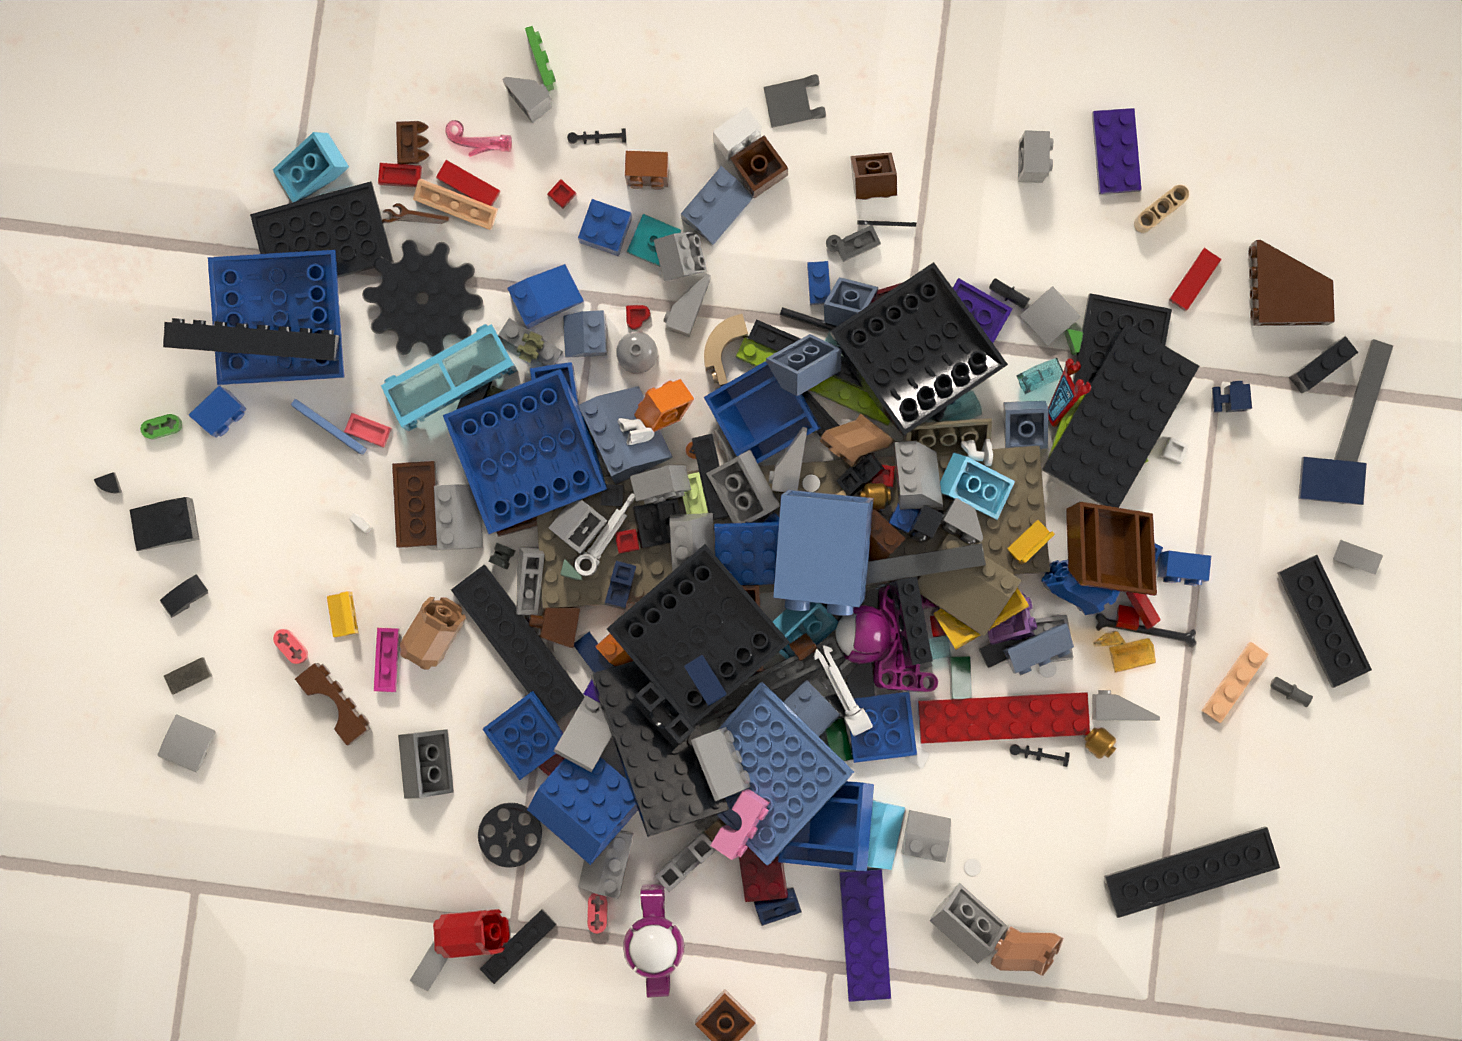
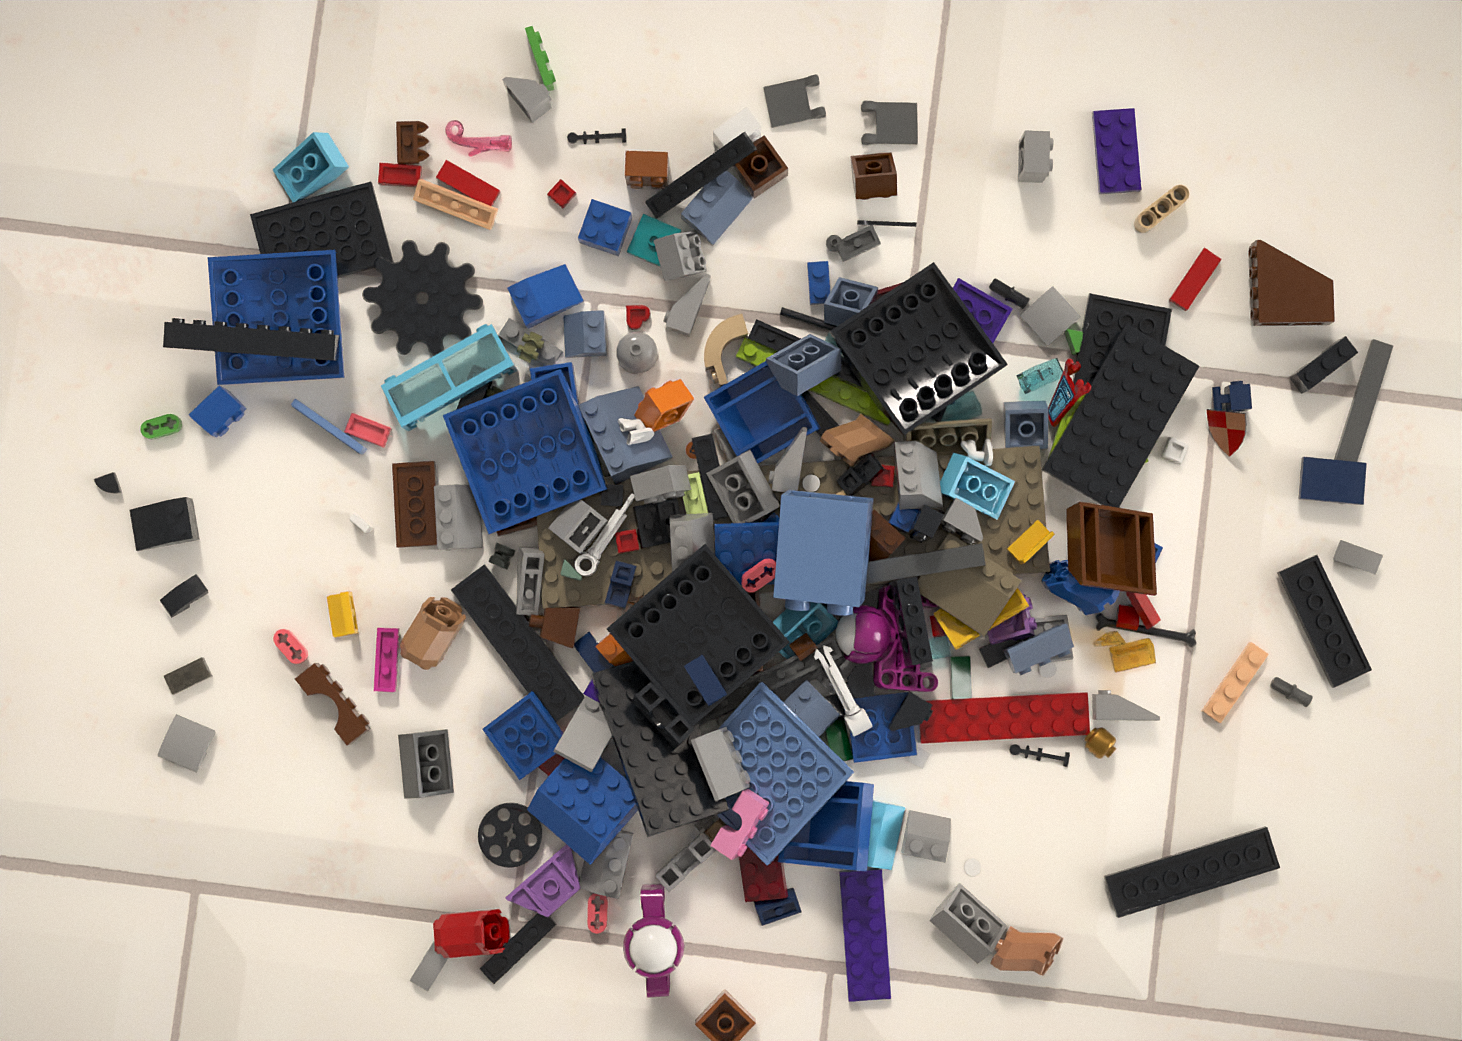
(413, 216): reddish brown flag -> none
(549, 885): none -> medium lavender wing
(700, 175): none -> black plate
(756, 572): none -> coral beam
(879, 492): pearl gold head -> none
(894, 123): none -> dark grey flag
(911, 712): none -> black slope
(1185, 567): blue brick -> none
(1227, 429): none -> shield

